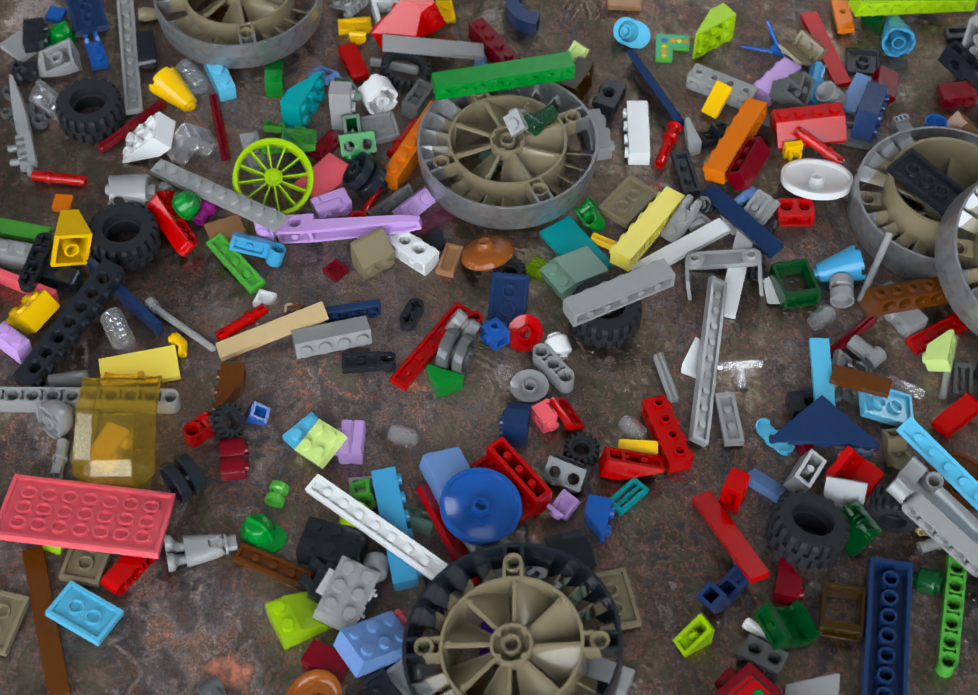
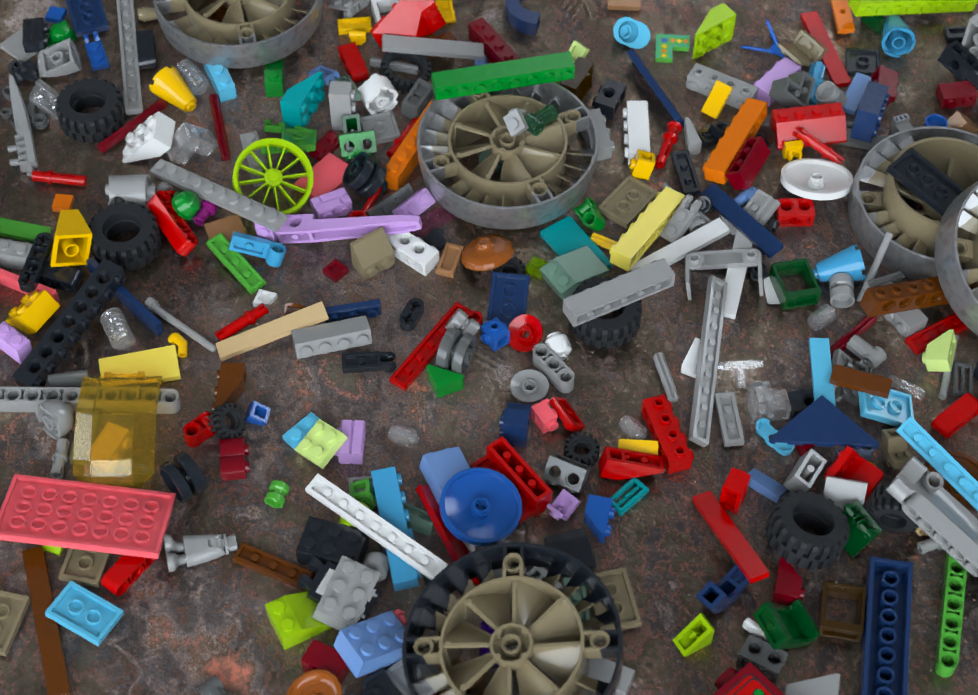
(263, 533): green piece -> none
(642, 164): none -> yellow brick
(766, 402): none -> clear brick
(895, 277): none -> light grey axle
(928, 580): dark green head -> none

